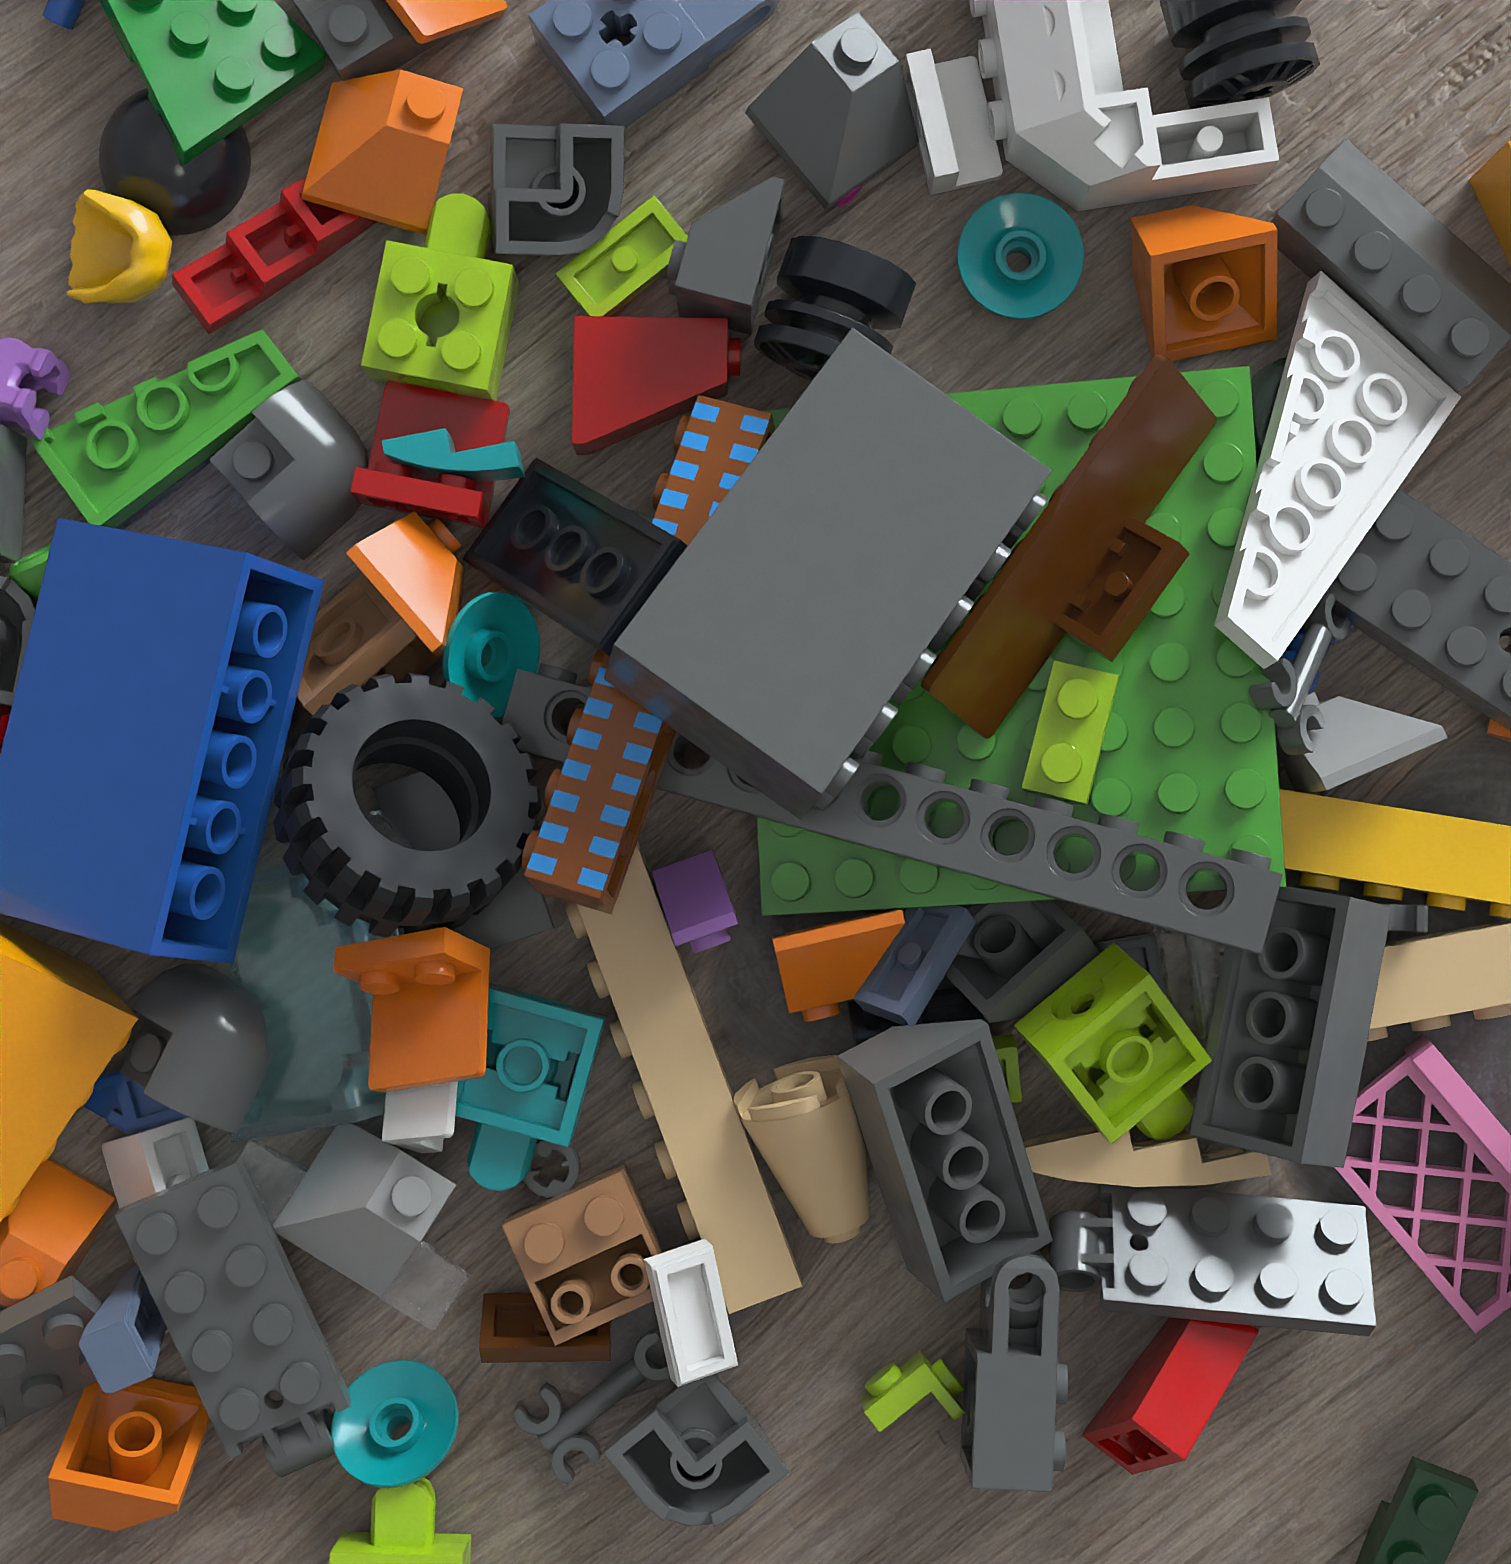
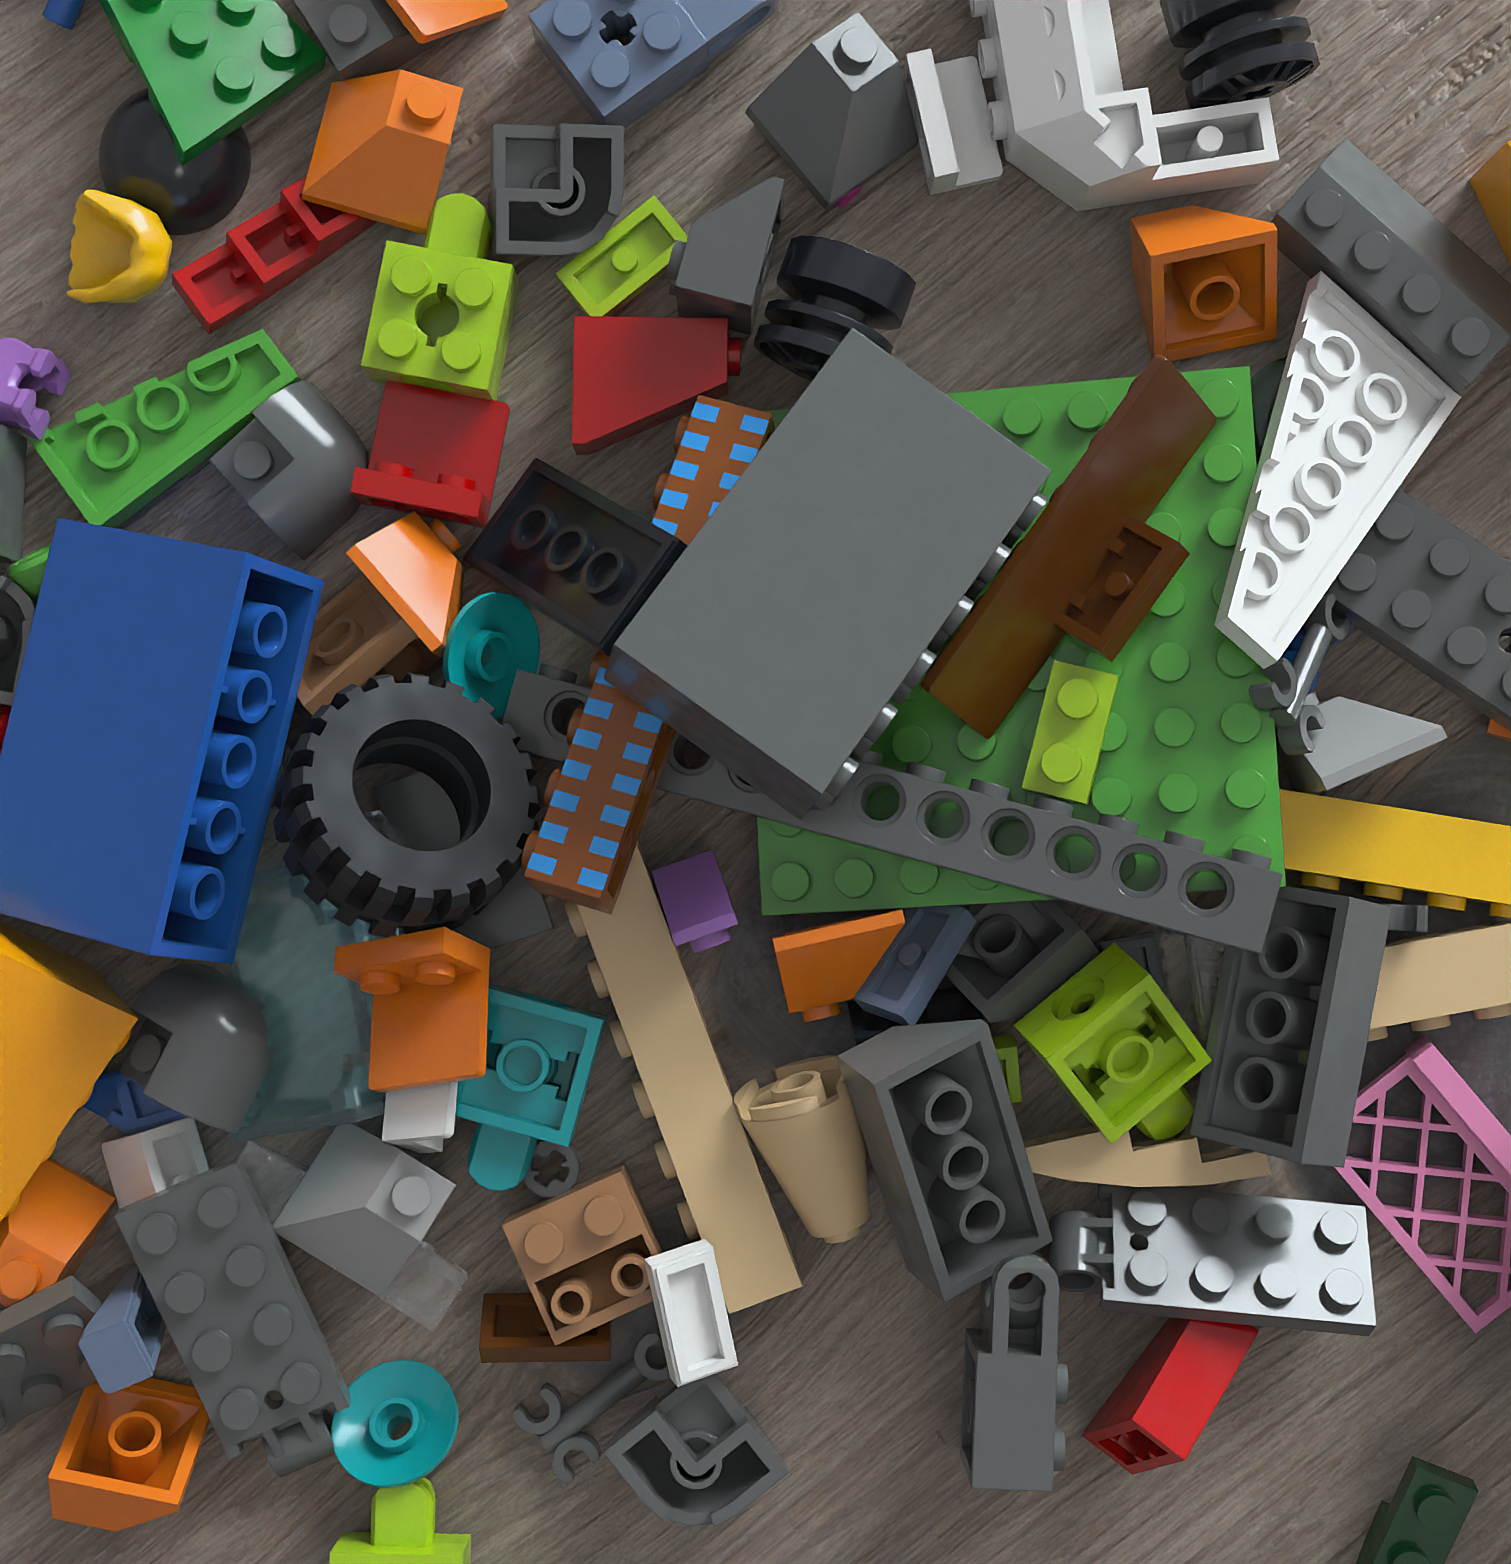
(435, 454): teal slope -> none
(898, 1389): lime bracket -> none
(1025, 226): teal dish -> none

